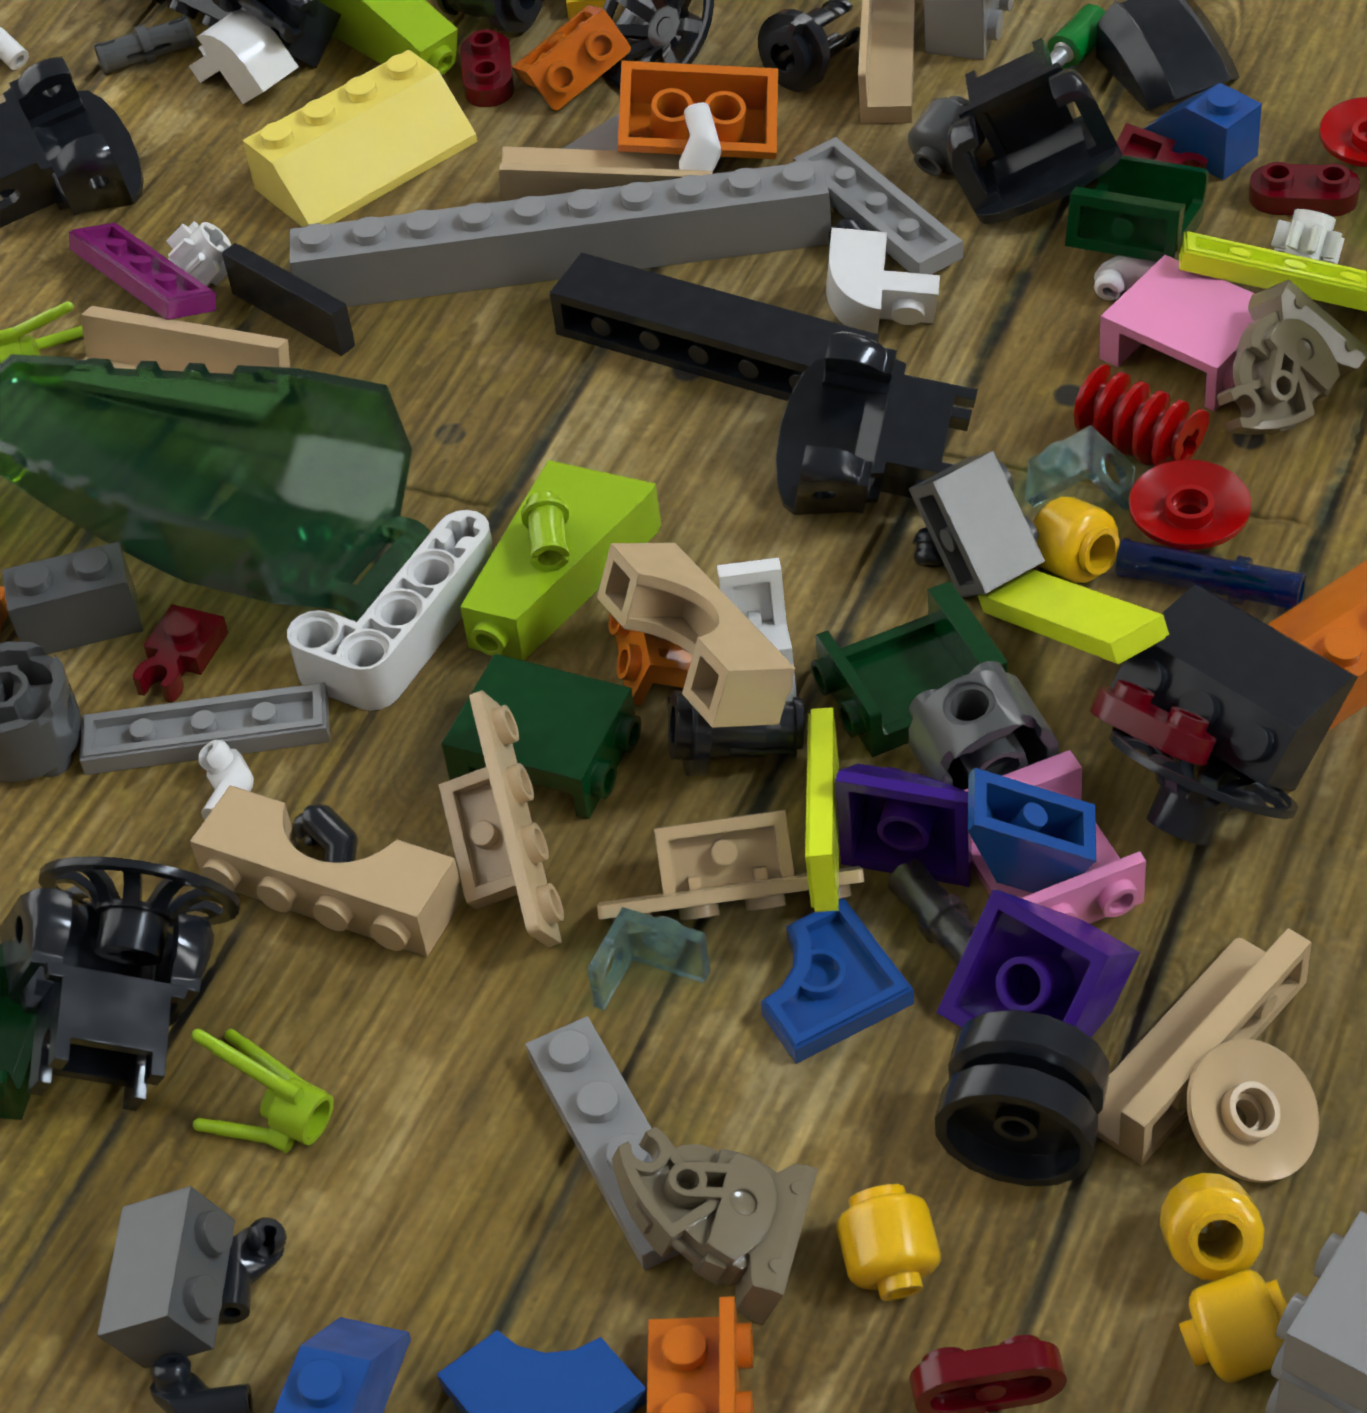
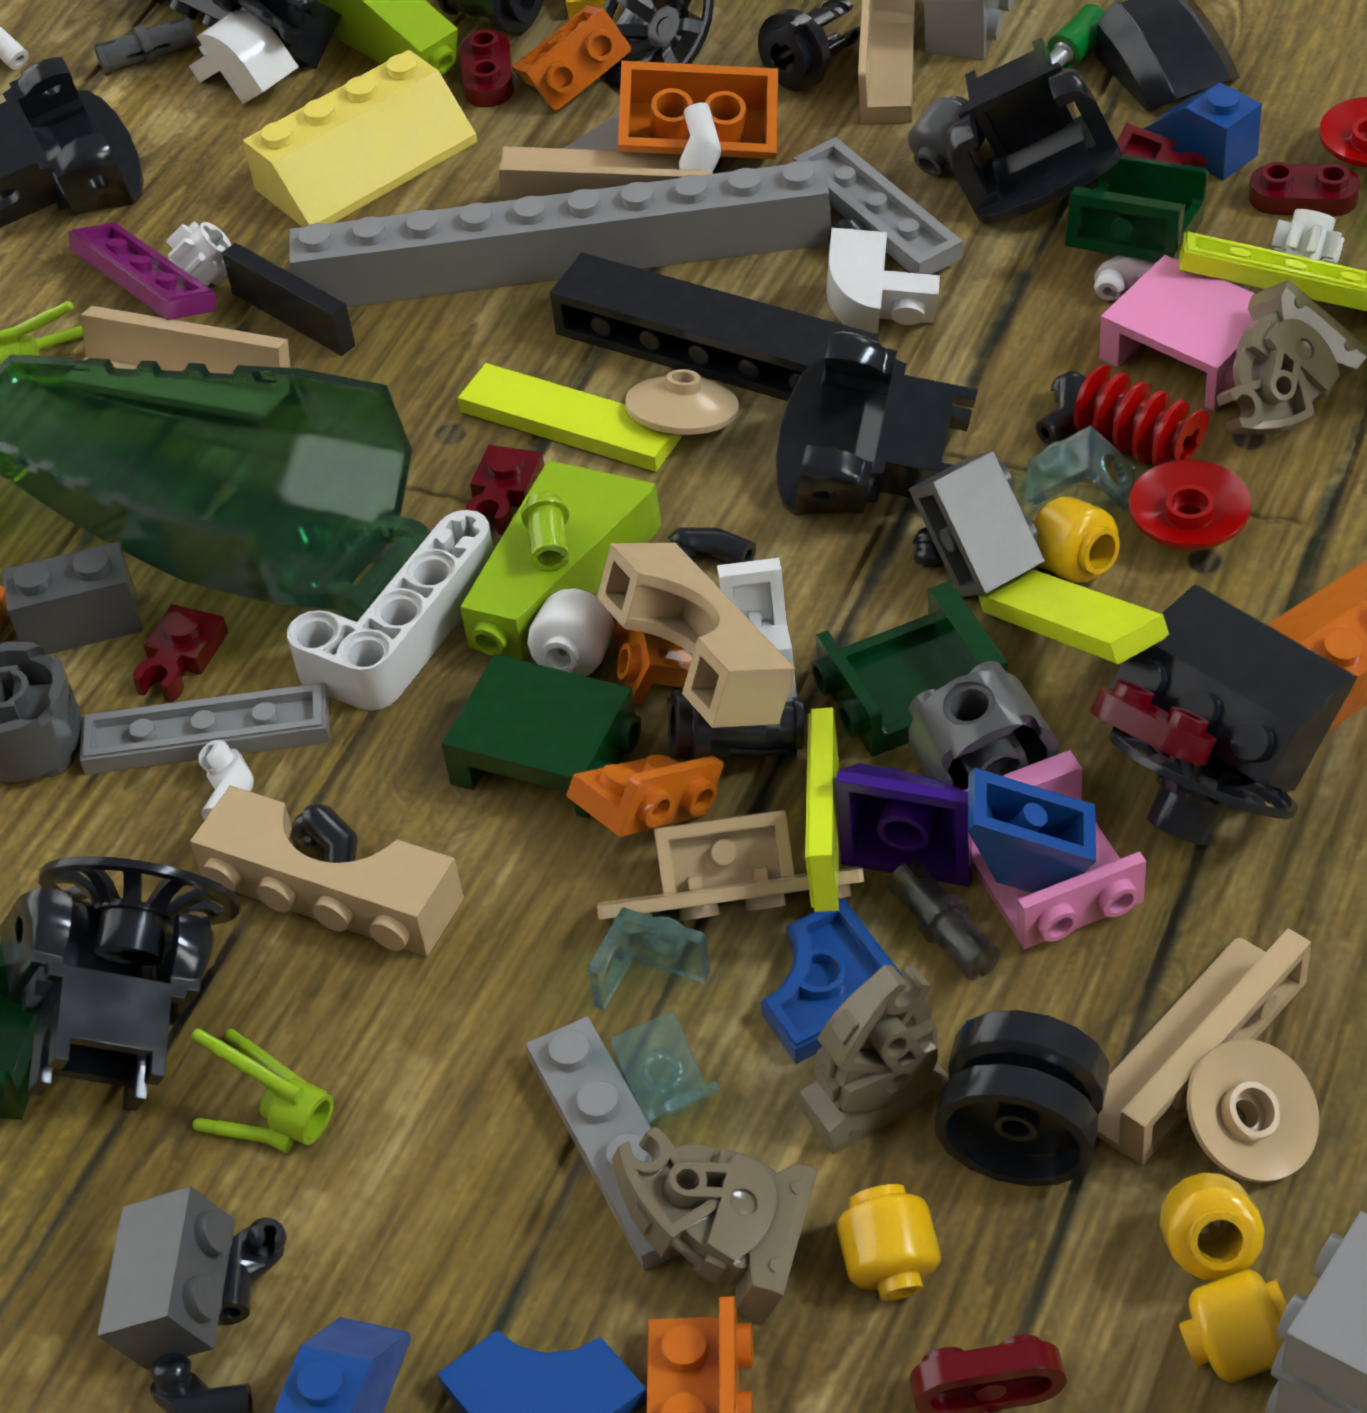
(493, 829): tan bracket -> none
(503, 482): none -> dark red plate
(564, 416): none -> neon yellow tile
(571, 632): none -> white head
(647, 792): none -> orange bracket
(661, 1068): none -> clear light blue bracket
(682, 404): none -> tan dish
(713, 543): none -> black arm
(874, 1060): none -> dark tan piece
(1038, 964): dark purple slope -> none
(1061, 421): none -> black arm
(1231, 578): clear blue pin -> none

